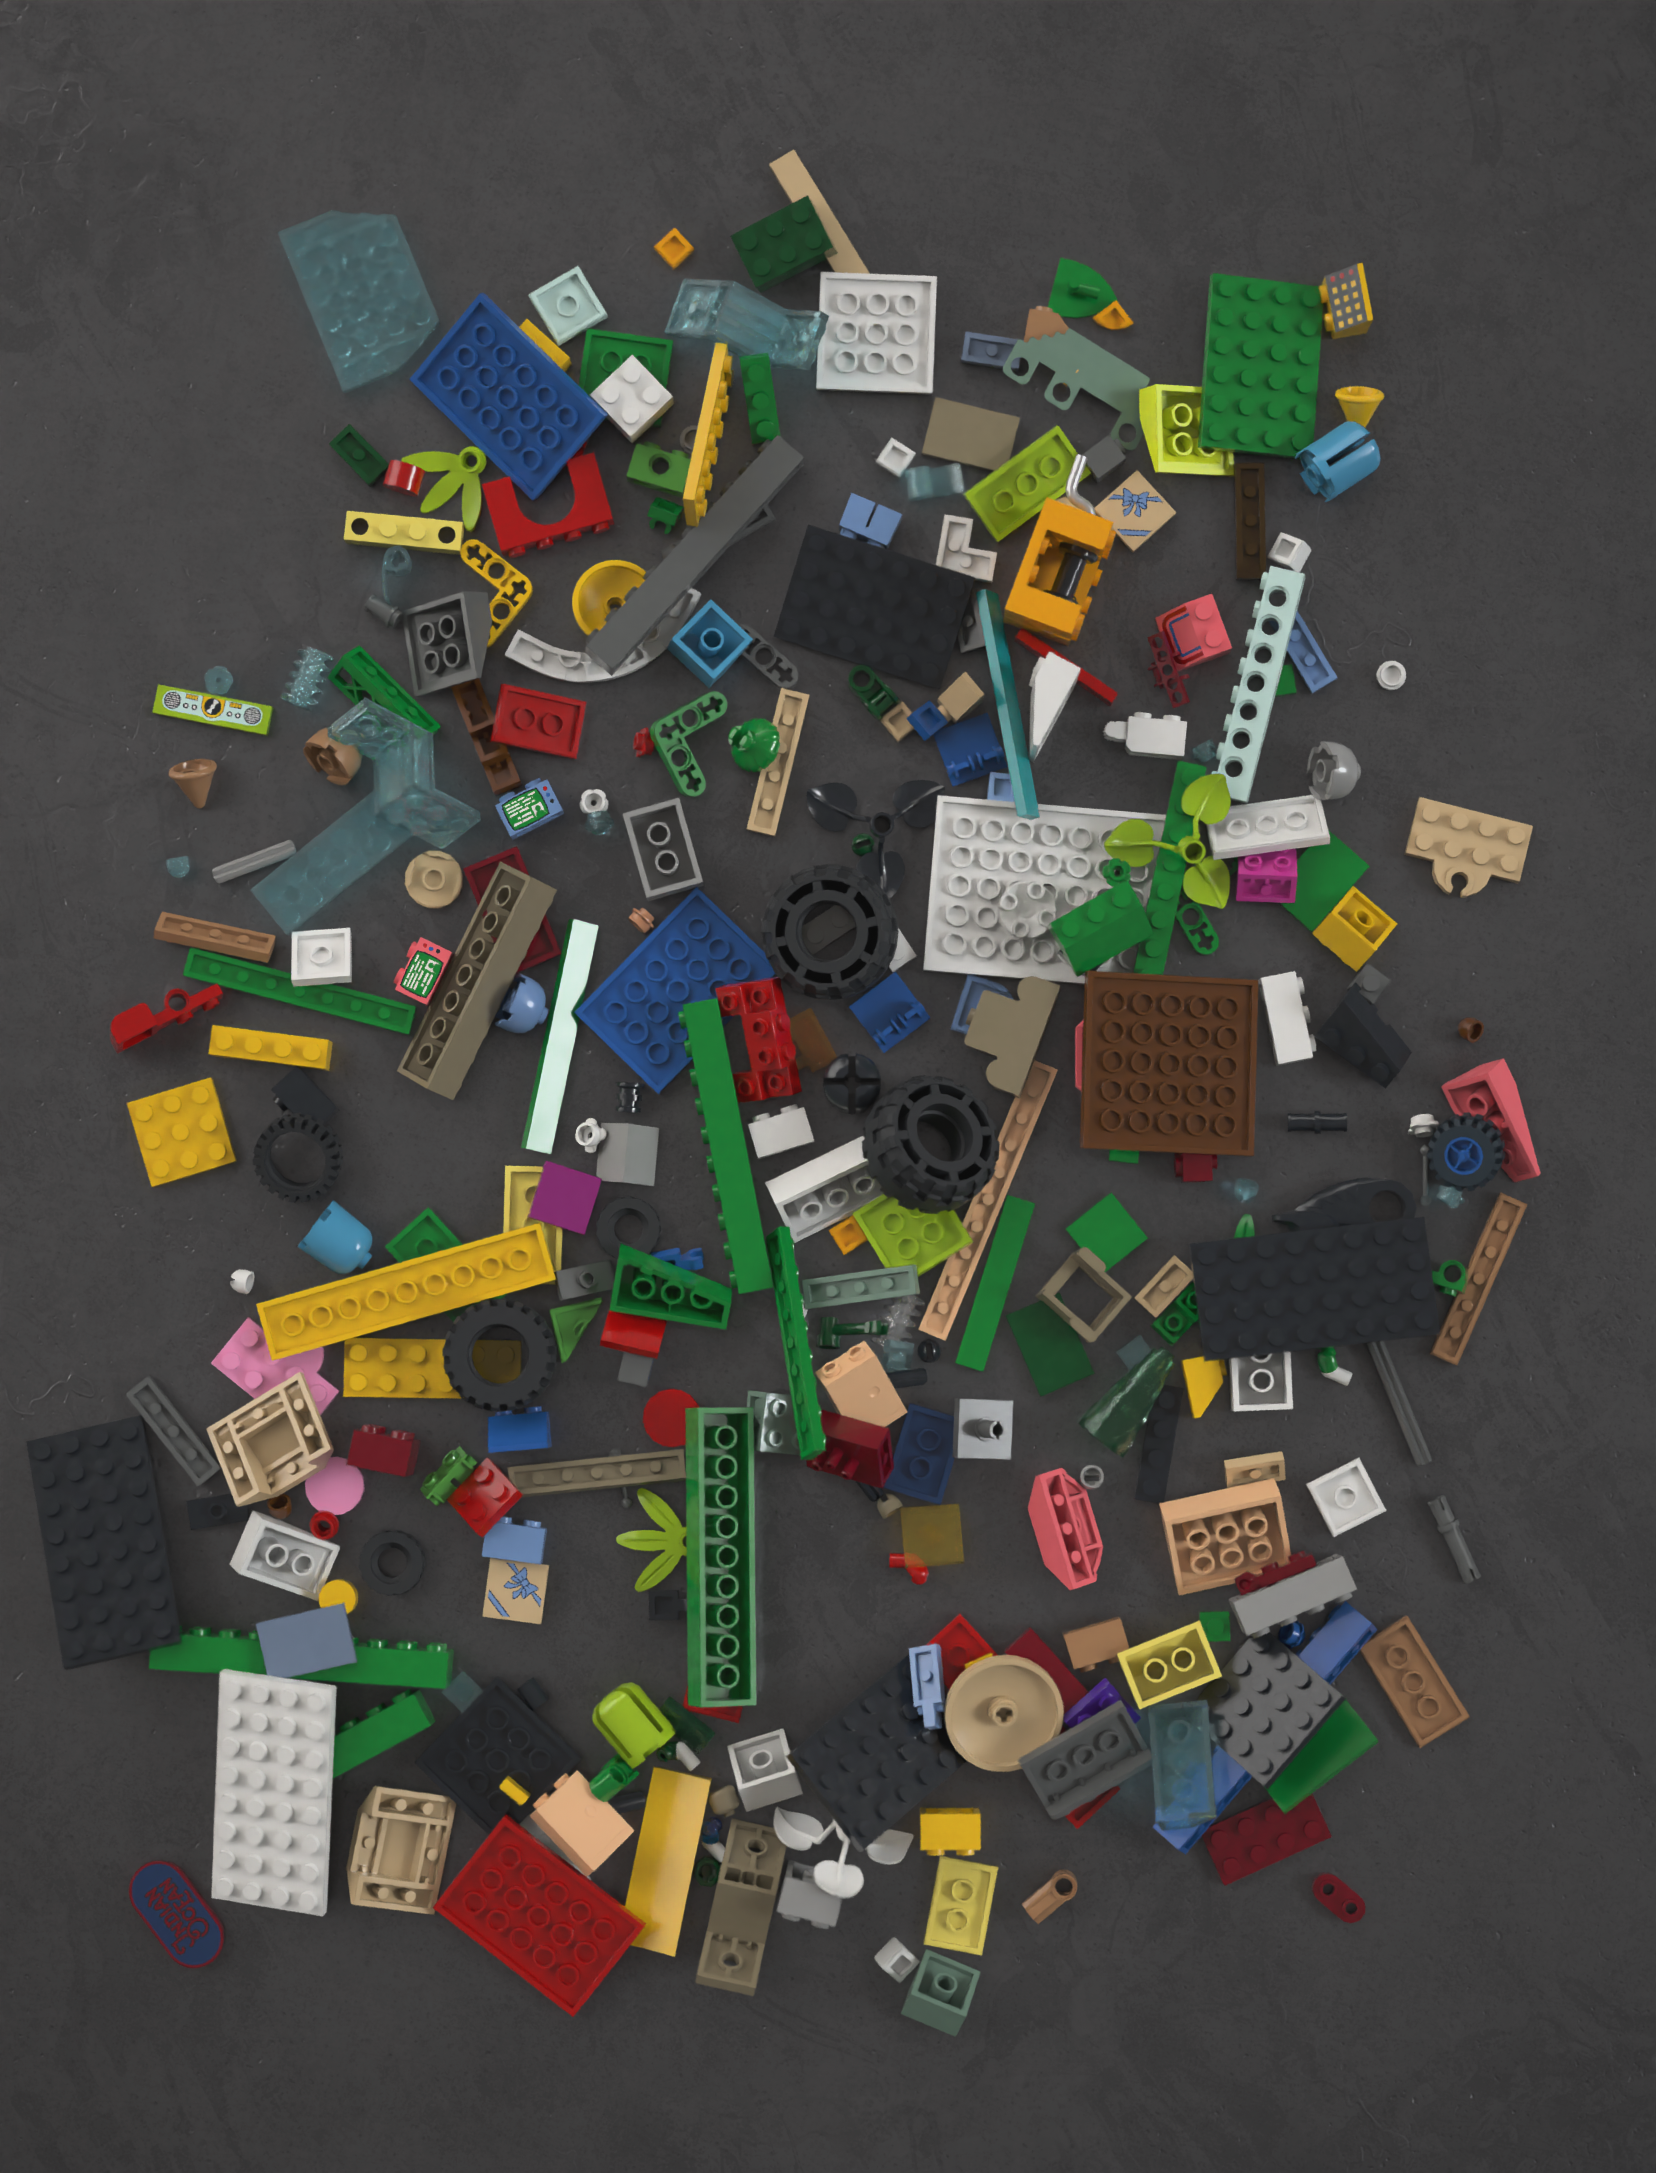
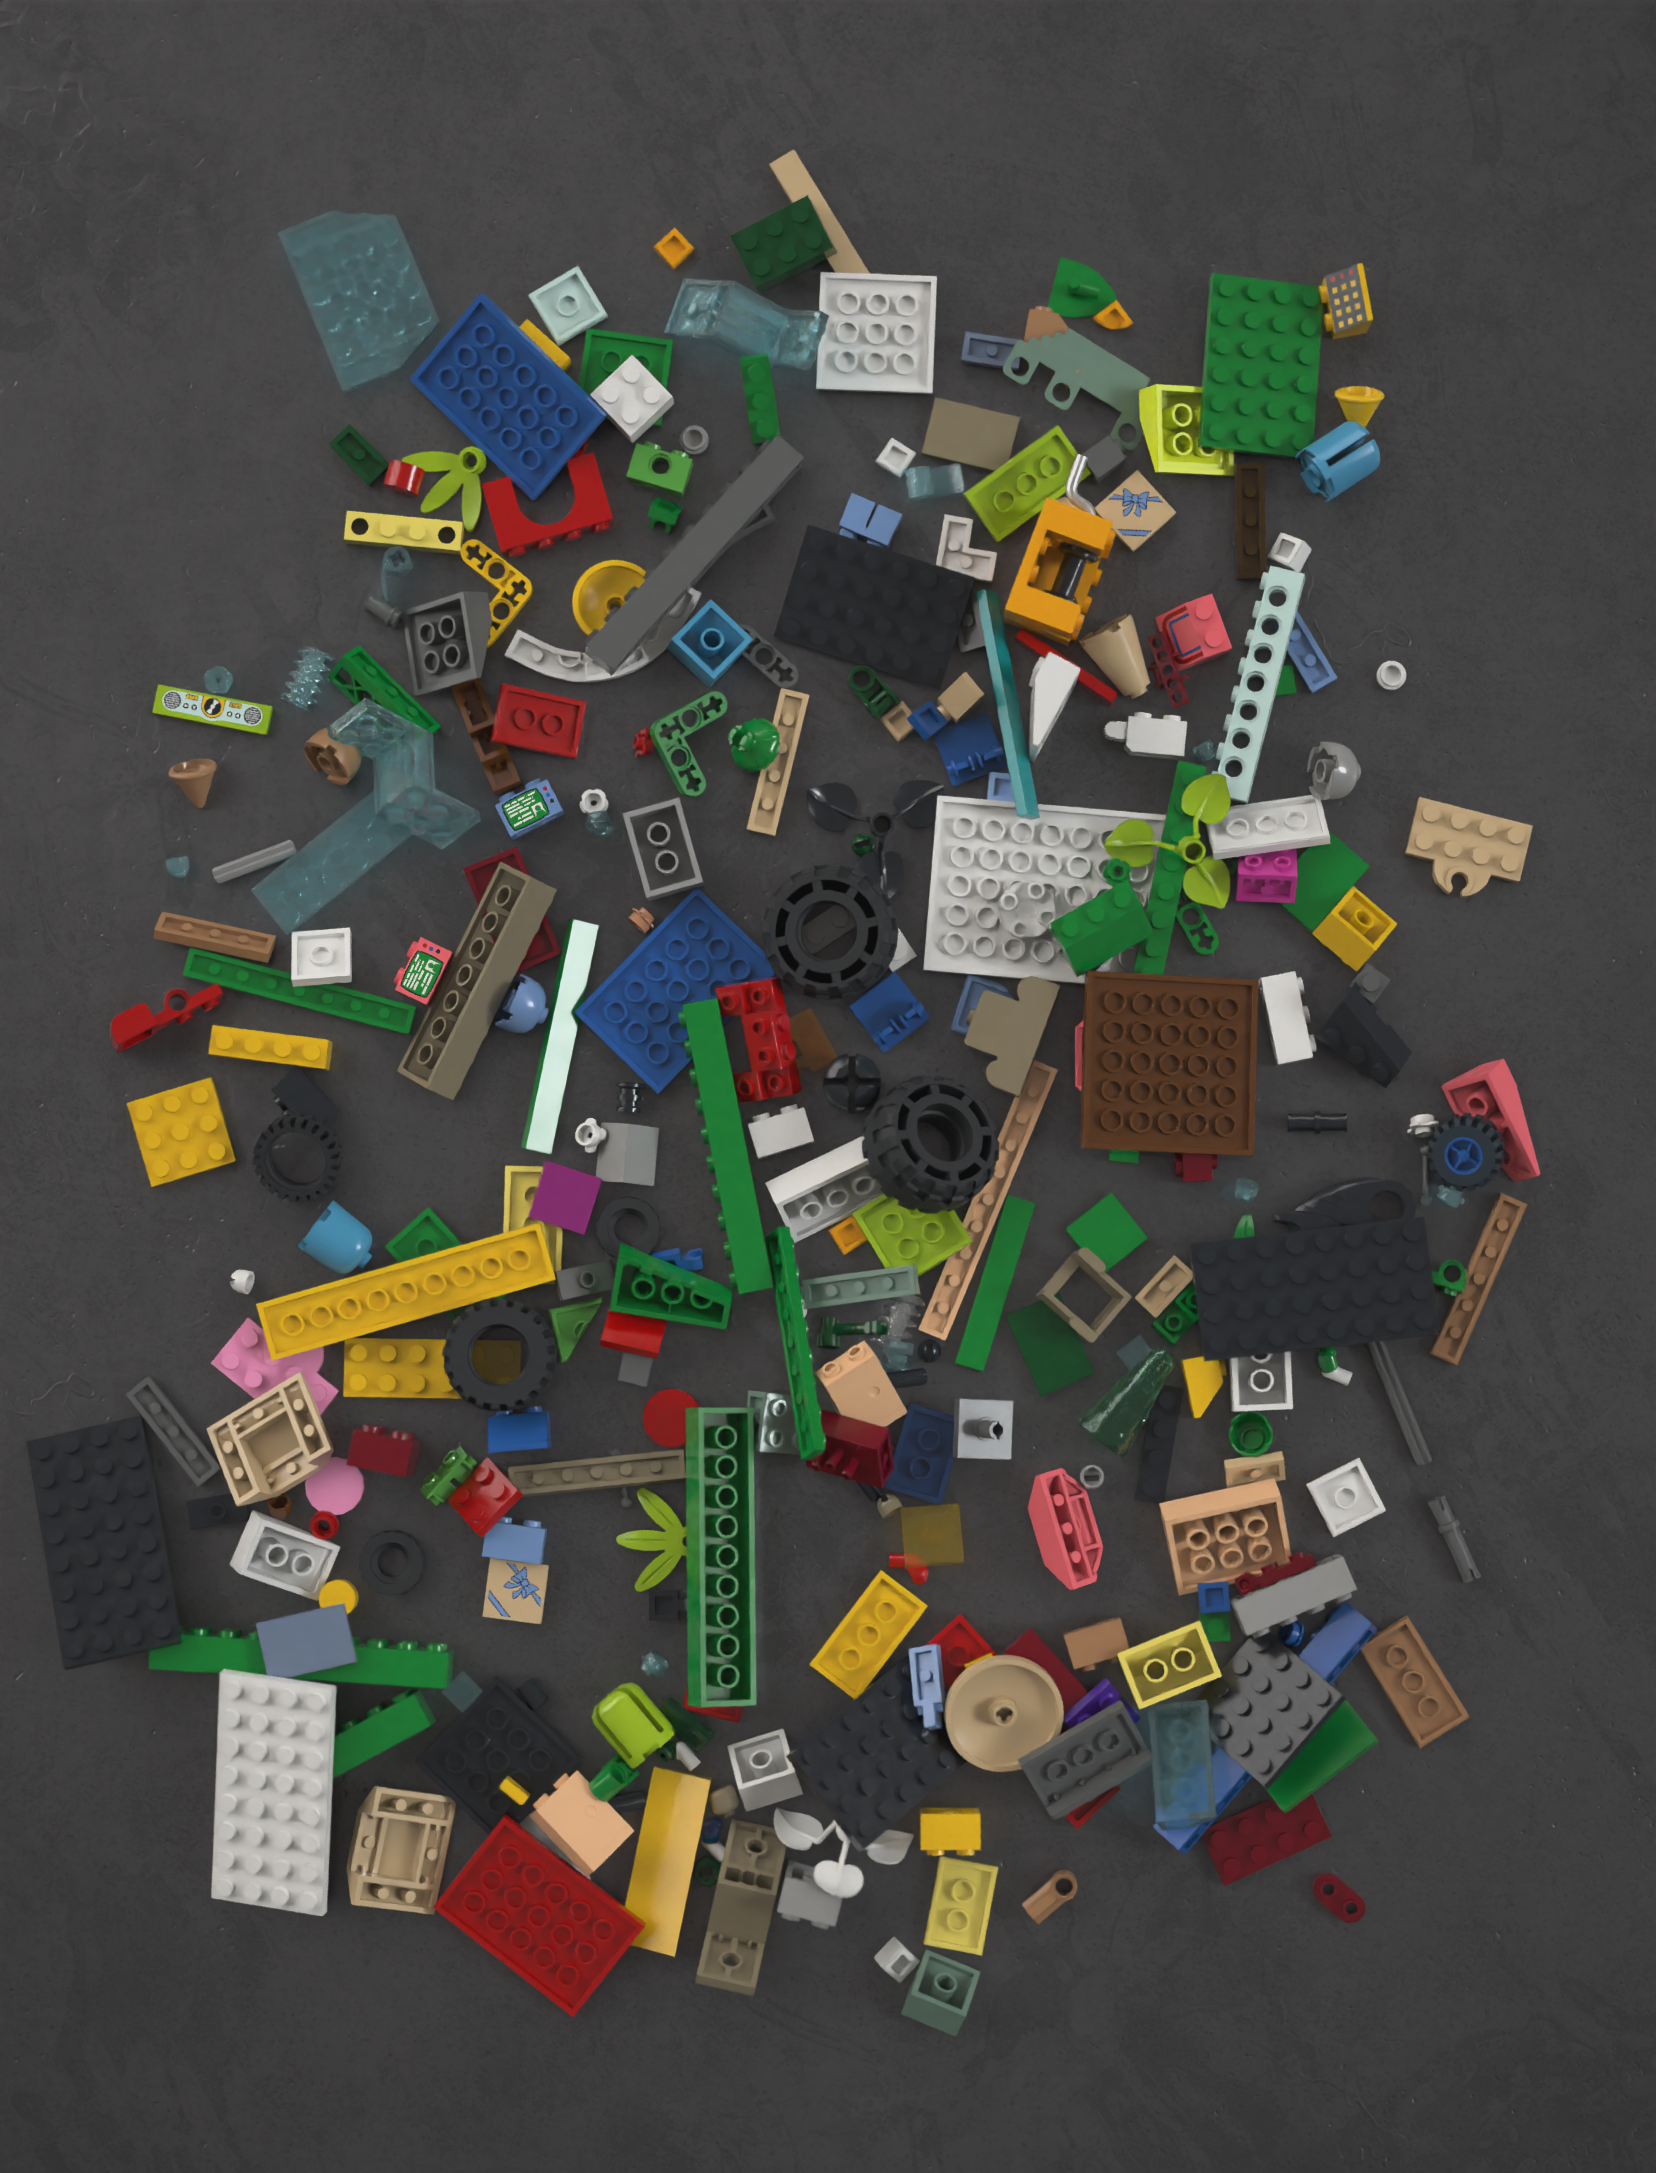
(176, 1914): tile -> none
(434, 879): tan tile -> none
(654, 1664): none -> clear light blue plate
(709, 428): yellow plate -> none
(868, 1634): none -> yellow plate
(1119, 655): none -> tan cone
(1213, 1597): none -> blue plate
(1250, 1434): none -> green hair
(1470, 1029): reddish brown hinge -> none

